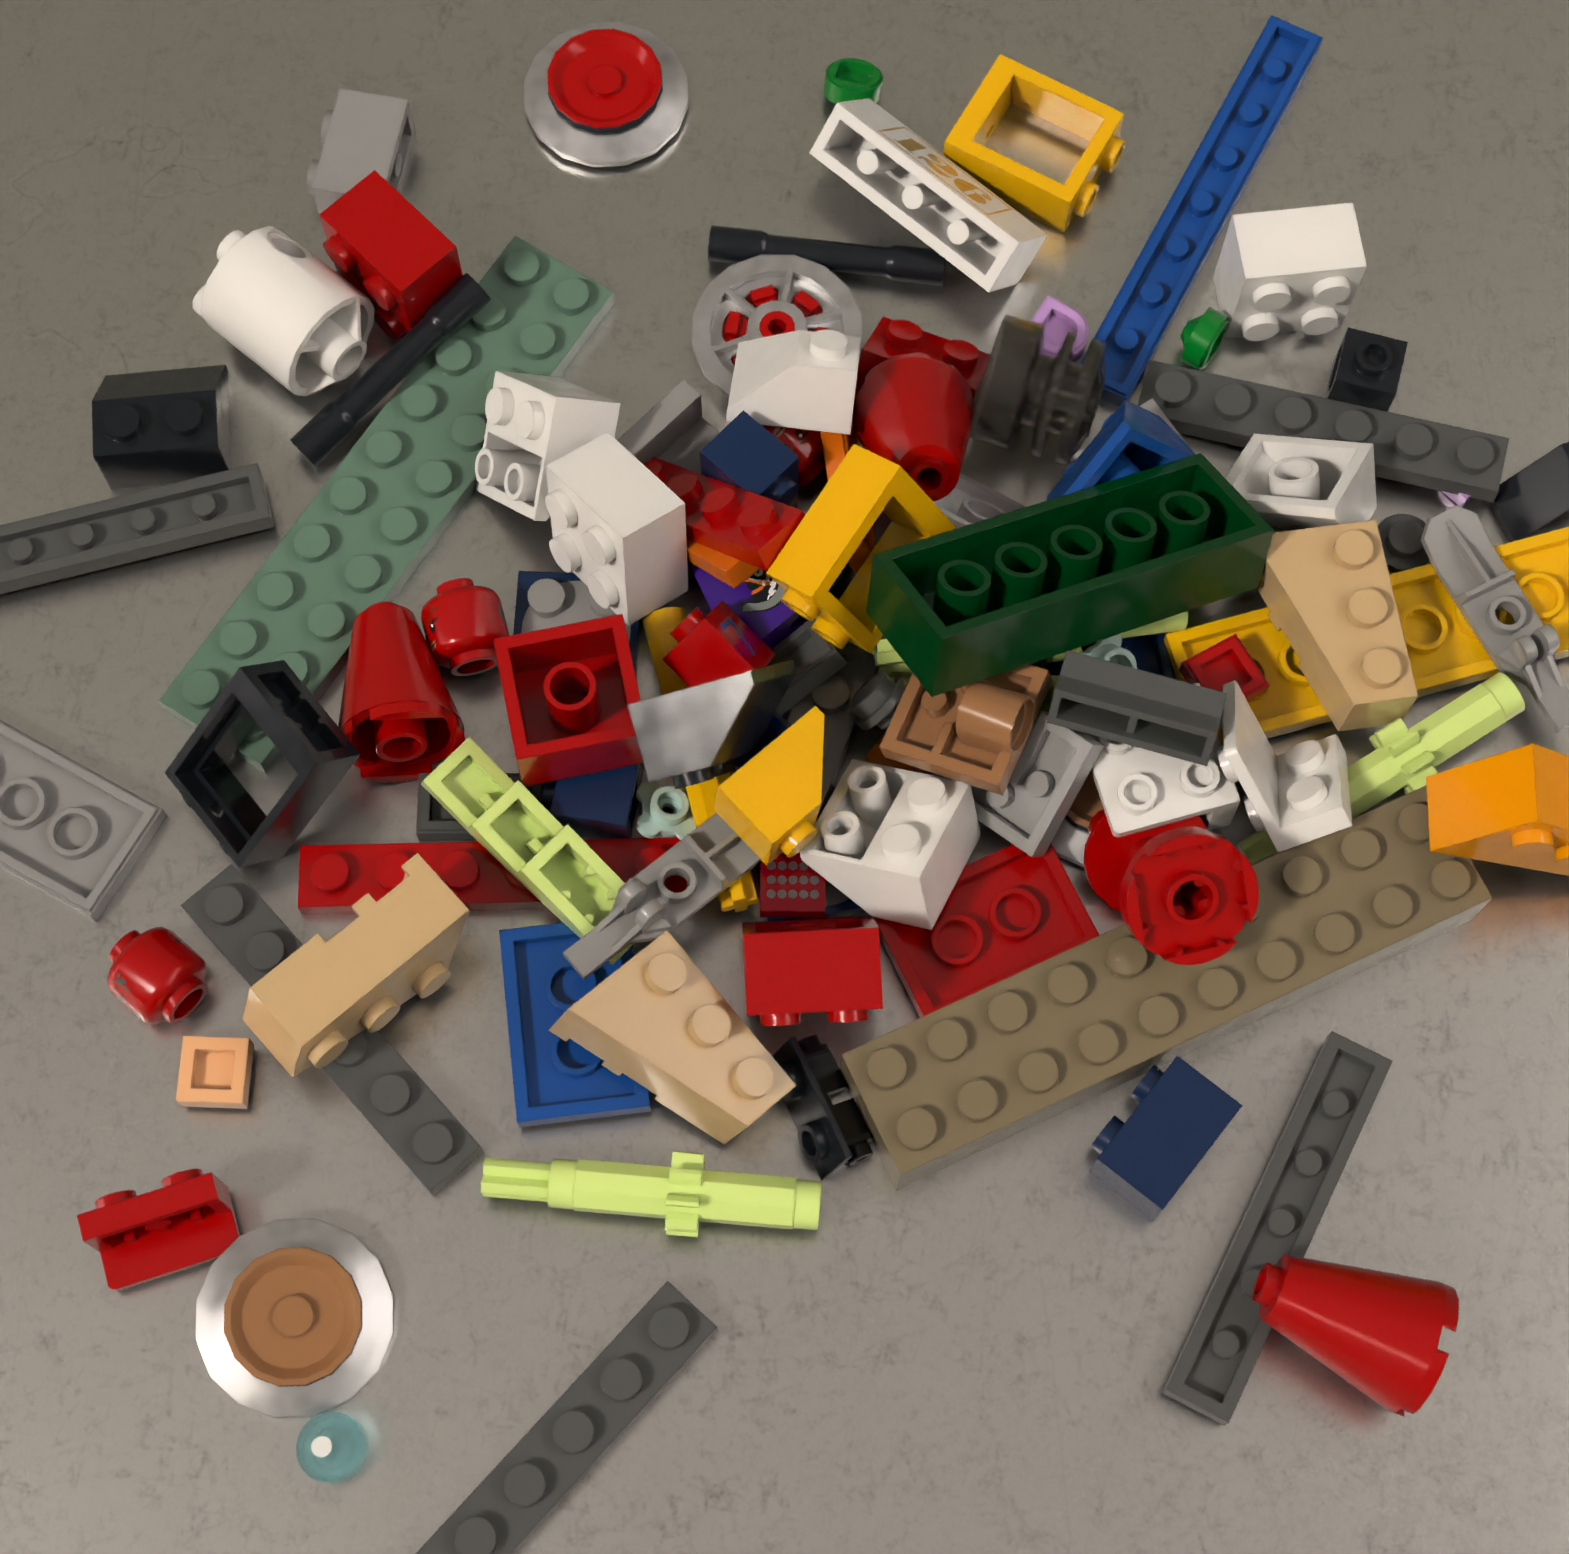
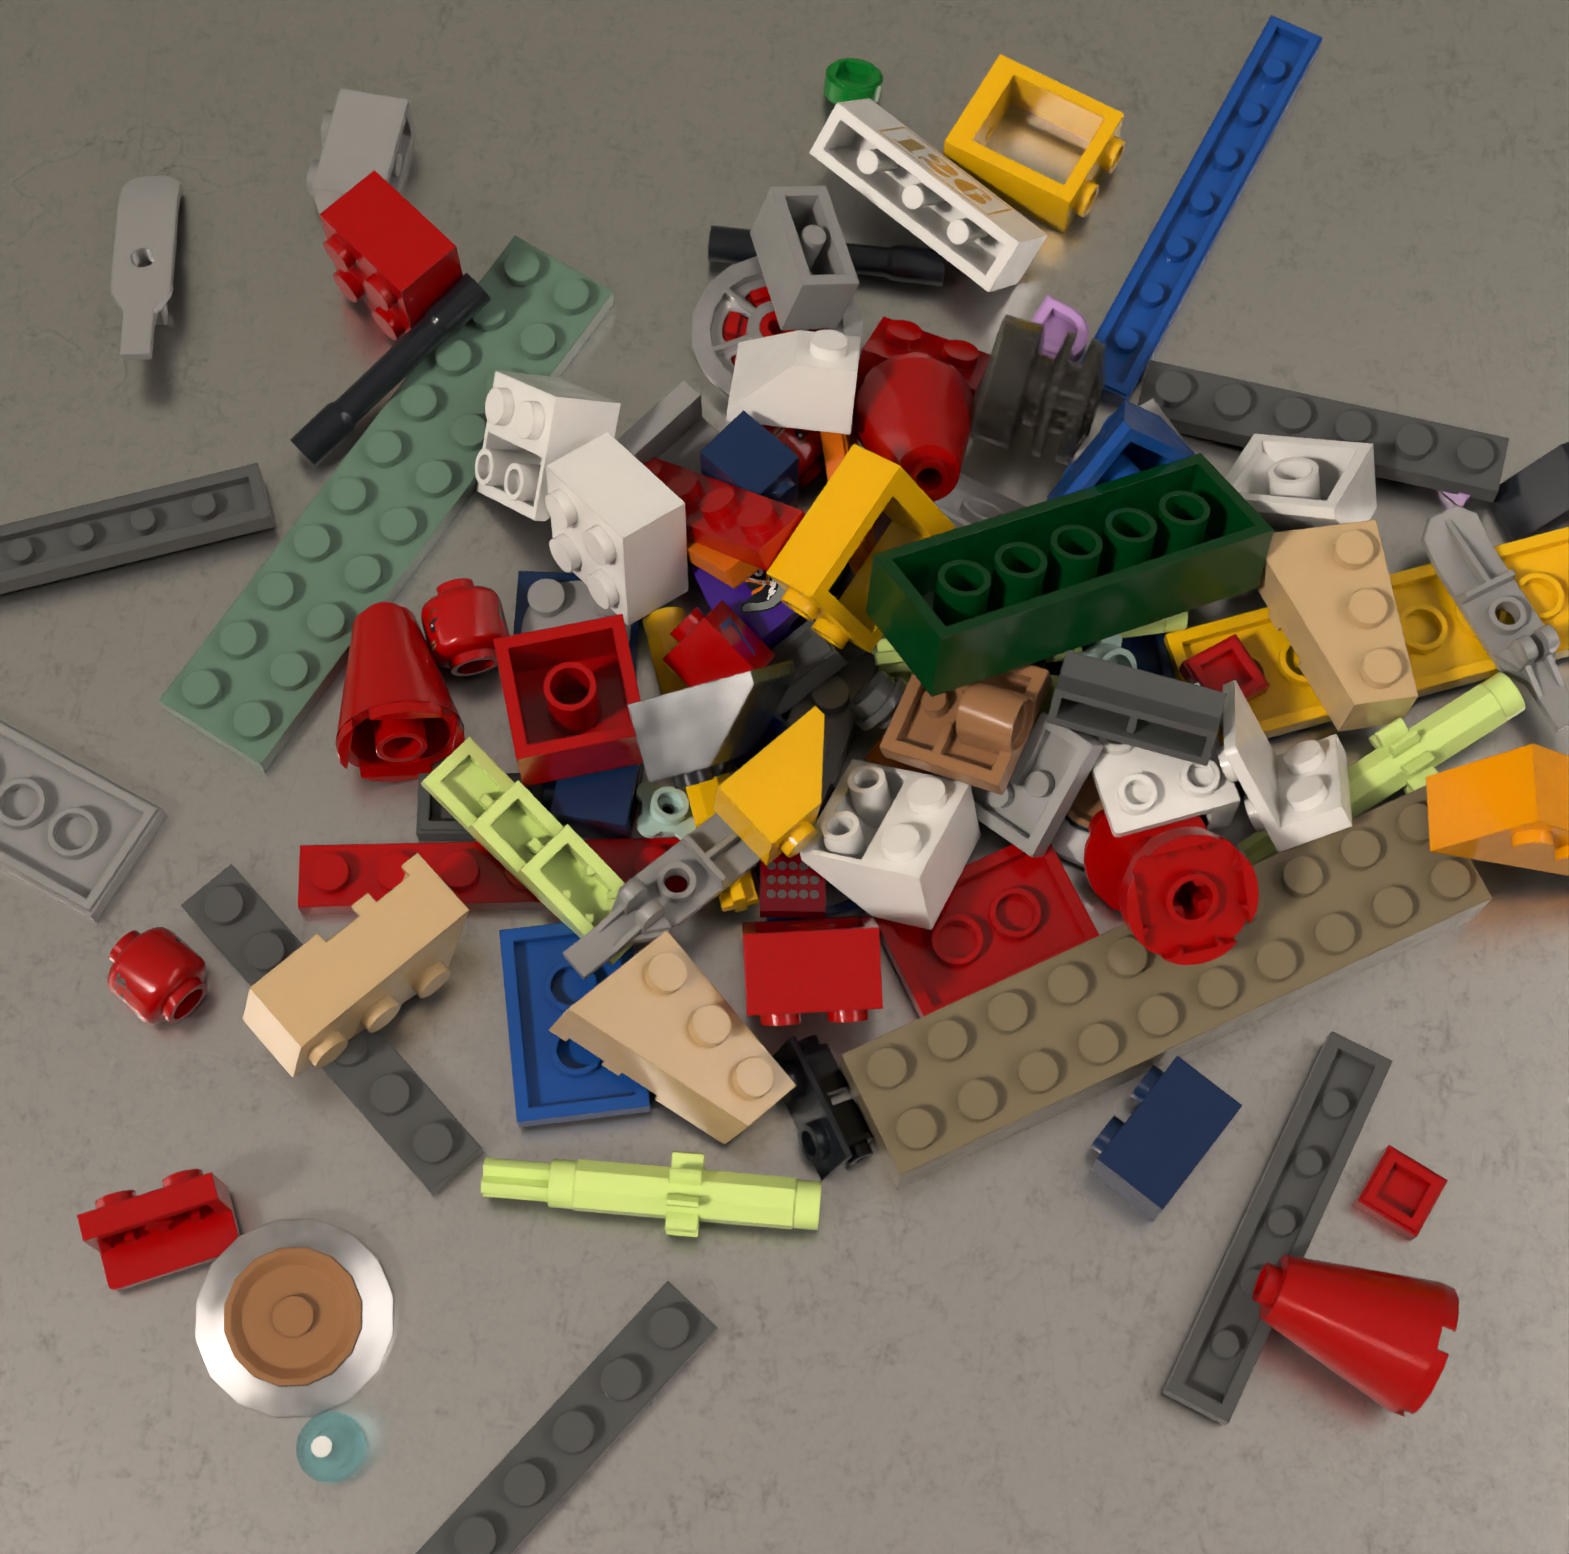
(144, 234): none -> light grey piece
(162, 426): black slope -> none
(215, 1072): light nougat plate -> none
(286, 310): white cylinder -> none
(300, 731): black window -> none
(606, 94): piece -> none
(804, 257): none -> light grey brick
(1203, 337): green tile -> none
(1289, 271): white brick -> none
(1366, 370): black brick -> none
(1400, 1192): none -> red tile
(1402, 543): dark grey plate -> none

